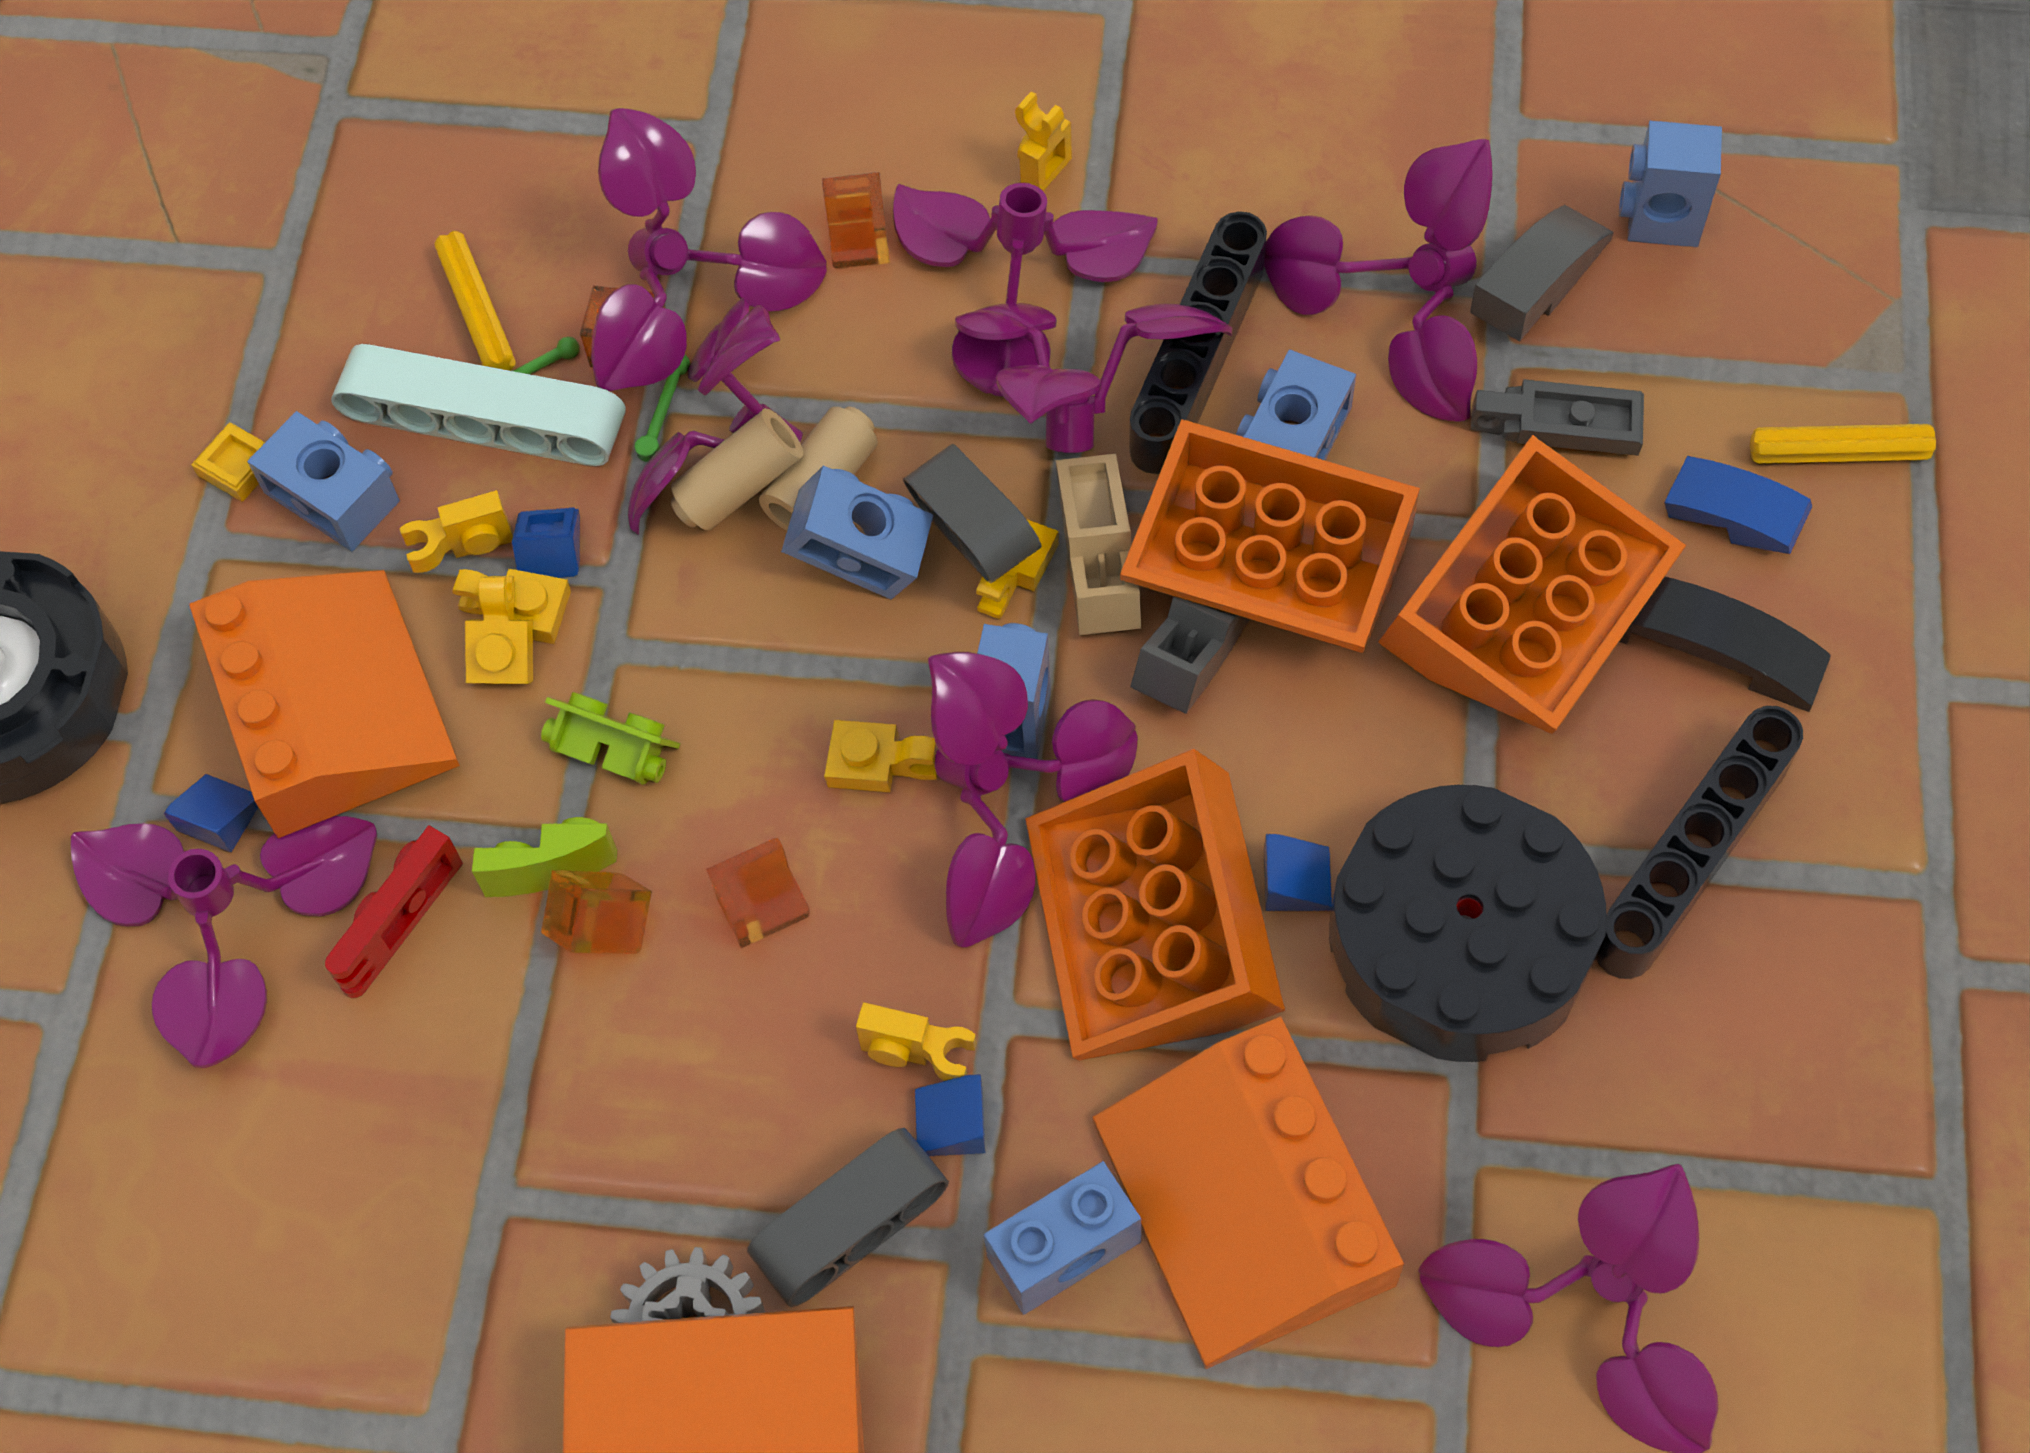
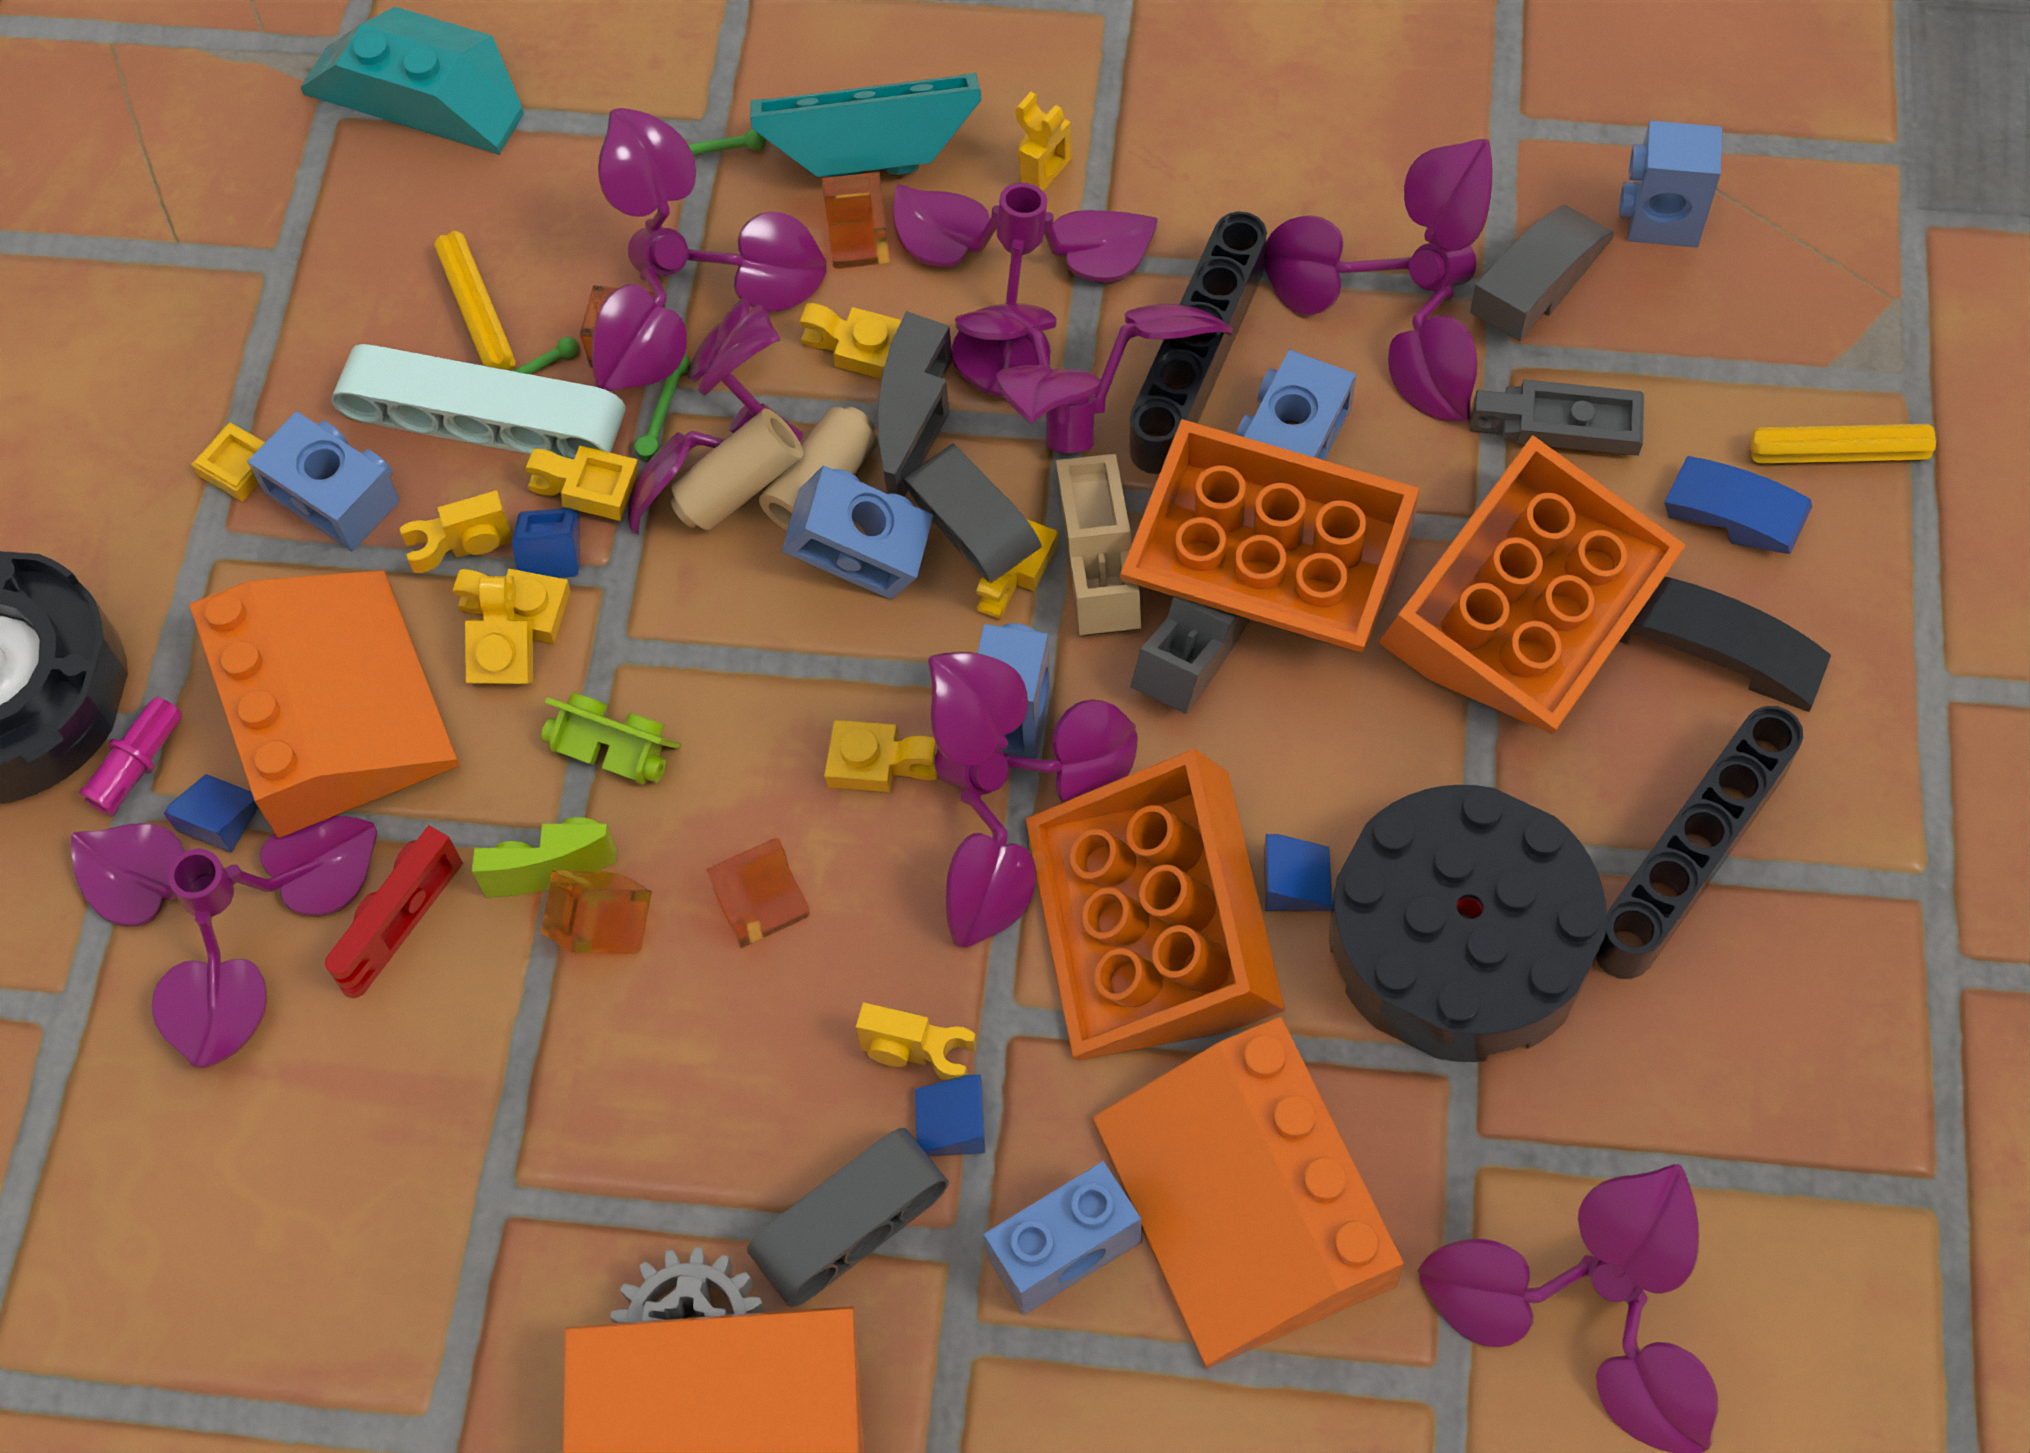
(130, 757): none -> dark pink axle
(422, 78): none -> teal wedge
(589, 483): none -> yellow plate
(751, 139): none -> bright green hinge
(857, 344): none -> yellow plate
(868, 126): none -> teal wedge
(912, 397): none -> dark grey slope

